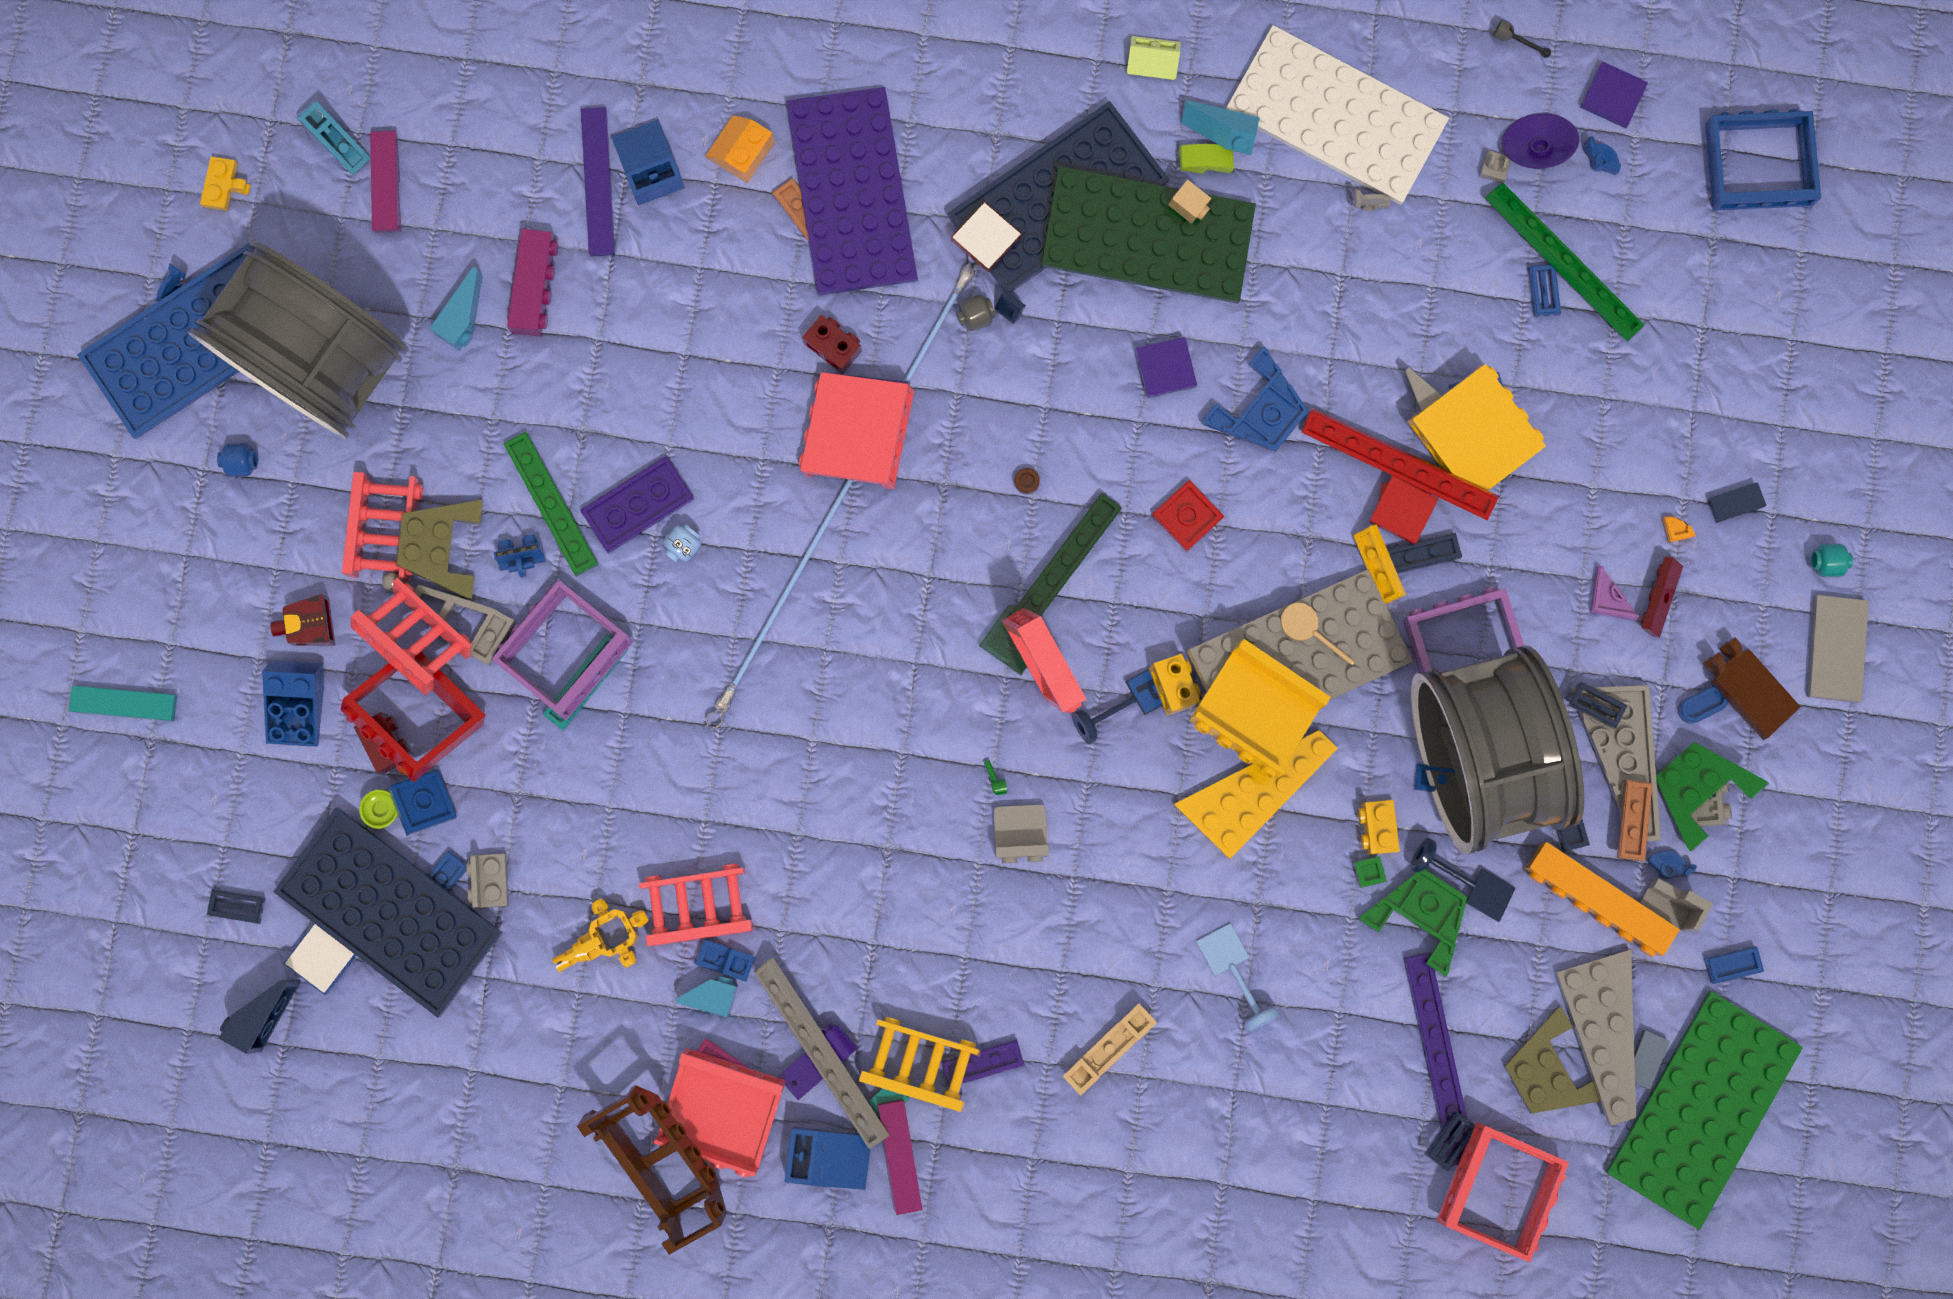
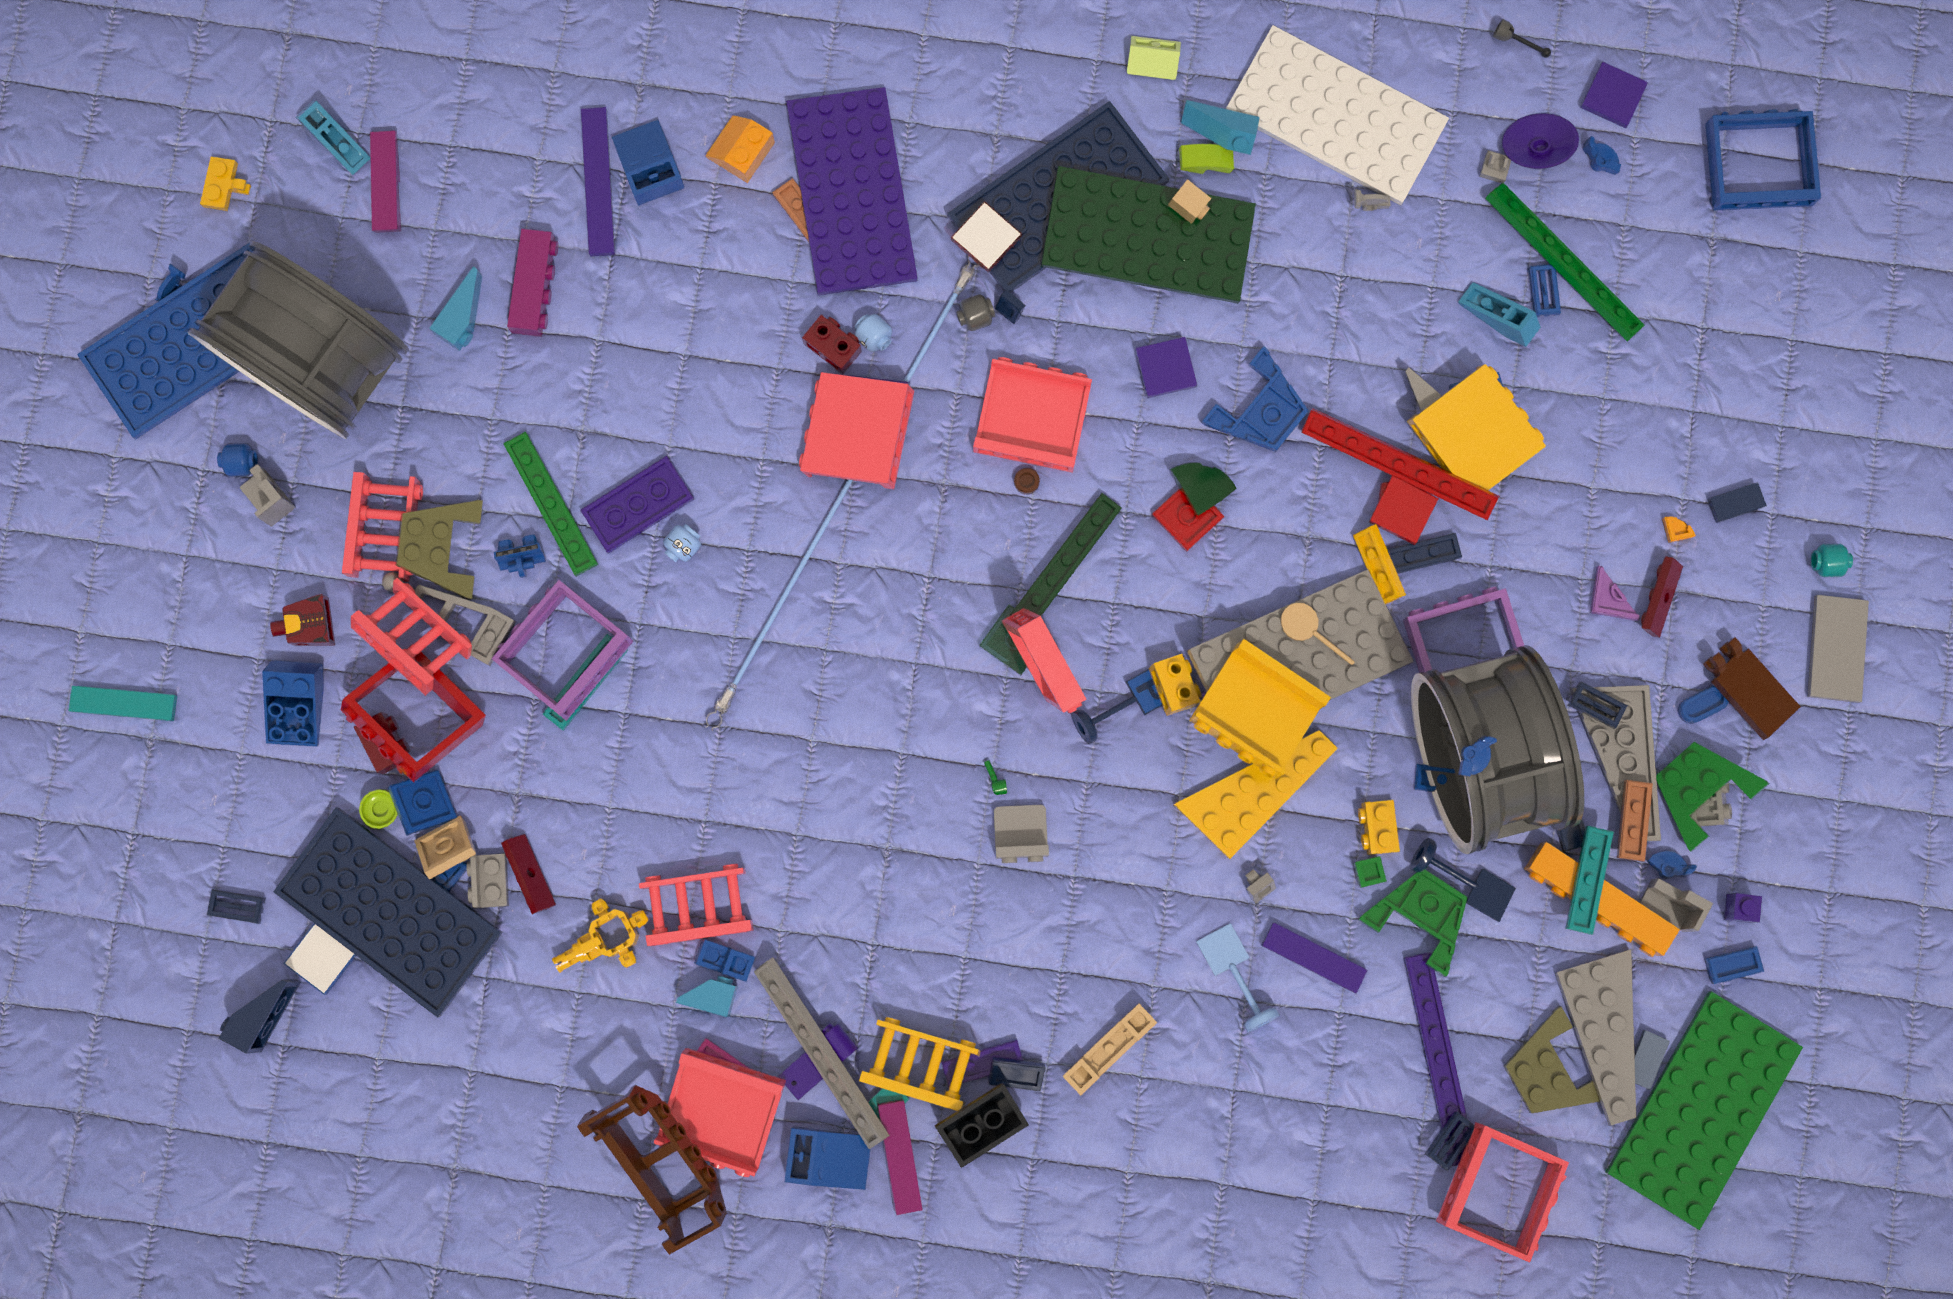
(266, 496): none -> light grey panel
(445, 847): none -> tan plate
(528, 874): none -> dark red tile
(873, 332): none -> light blue head
(981, 1125): none -> black slope
(1017, 1073): none -> dark blue tile
(1032, 414): none -> coral panel
(1202, 485): none -> dark green brick
(1259, 886): none -> light grey tile
(1314, 958): none -> dark purple tile
(1476, 757): none -> blue piece
(1501, 314): none -> dark azure slope
(1589, 880): none -> teal tile
(1743, 908): none -> dark purple brick

